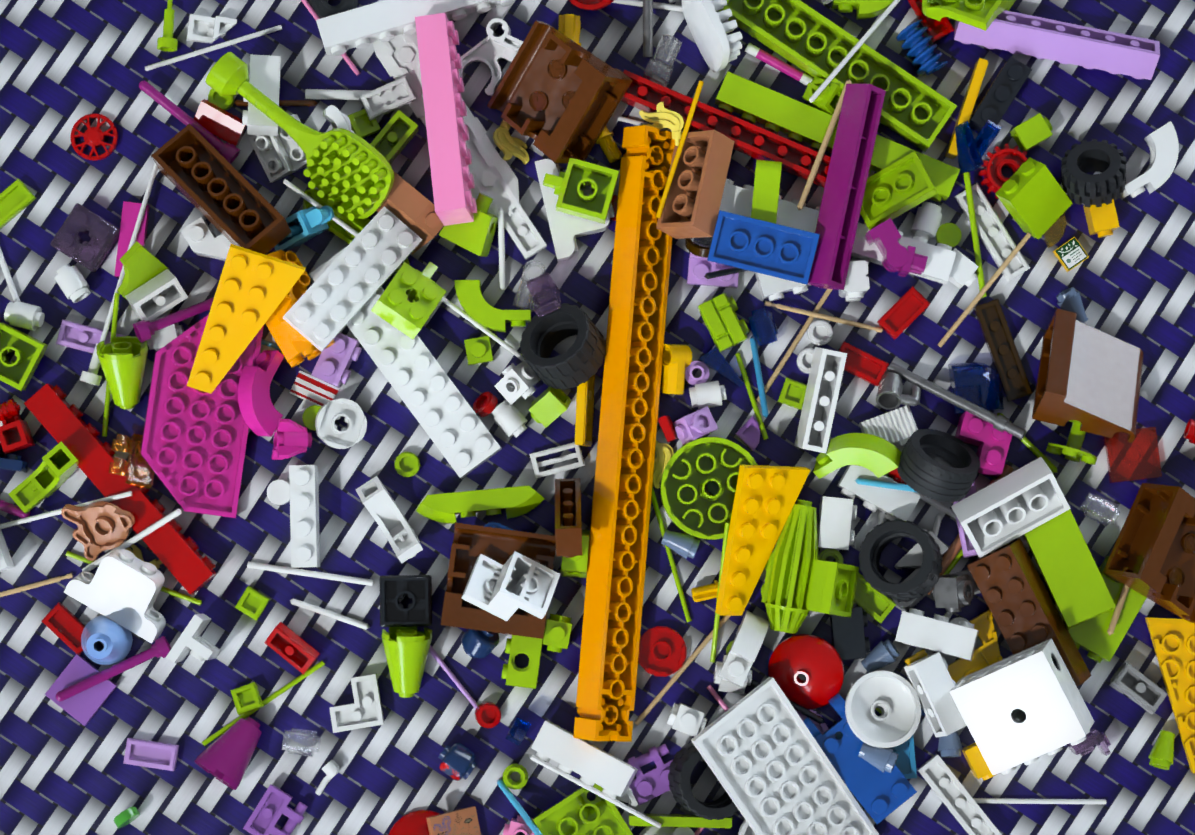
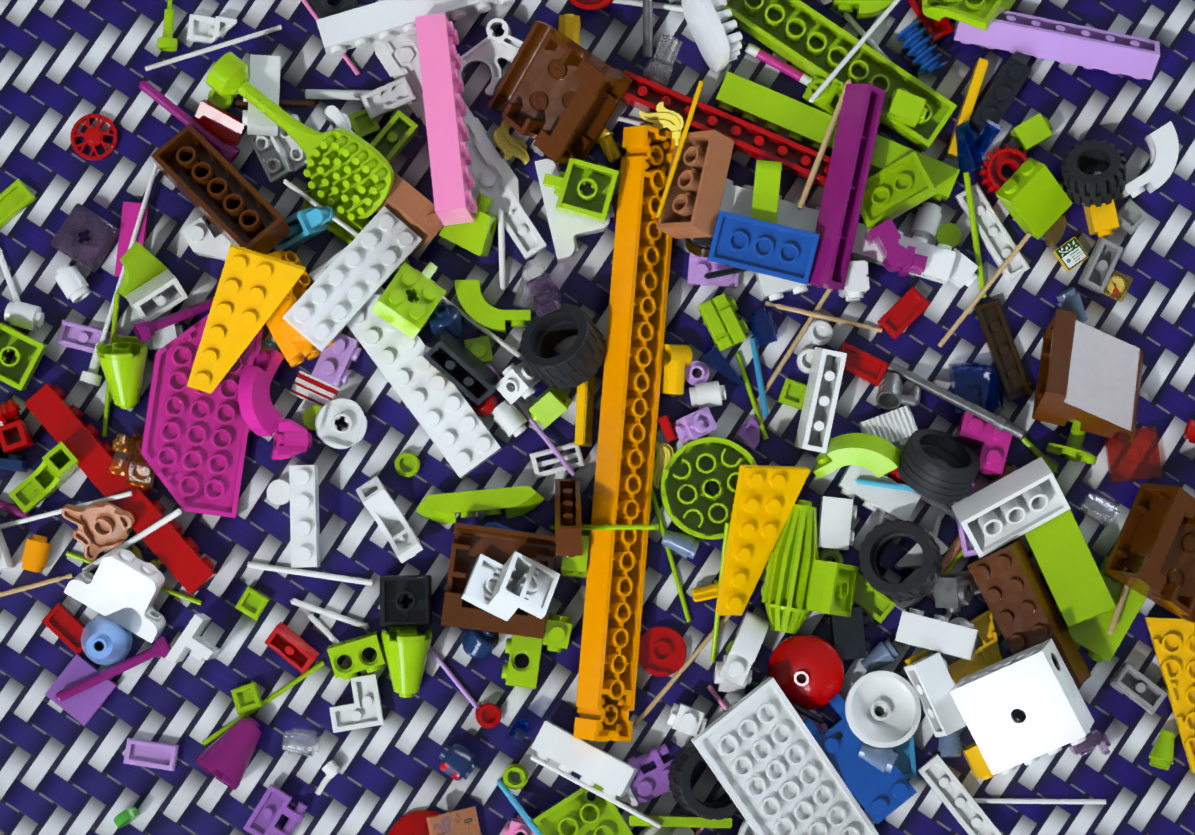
(36, 553): none -> light orange brick
(328, 634): none -> white axle
(354, 648): none -> lime brick
(447, 317): none -> dark blue head
(460, 366): none -> black brick
(539, 430): none -> lavender axle
(617, 527): none -> lime axle
(861, 32): none -> white axle
(907, 108): none -> lime brick
(1100, 265): none -> light grey brick
(1117, 286): none -> clear yellow tile
(1131, 216): none -> light grey tile

